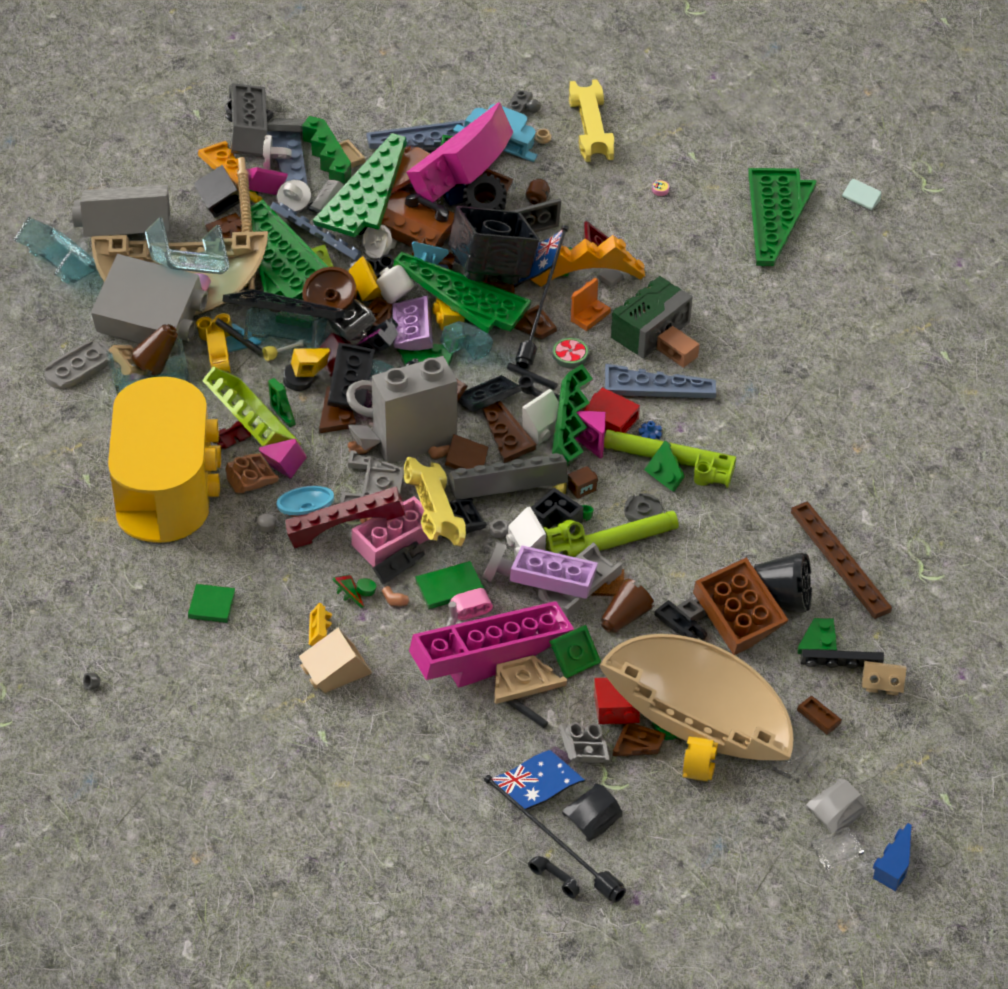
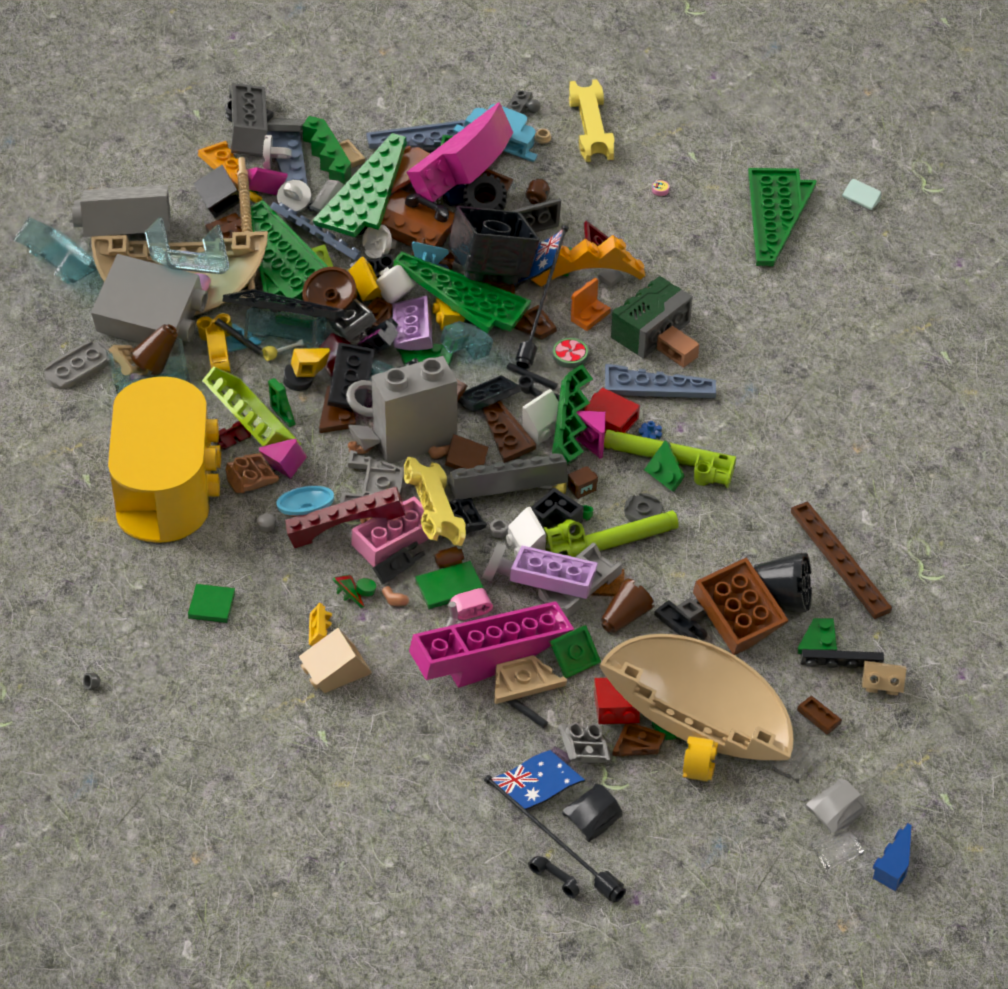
(449, 557): none -> reddish brown brick

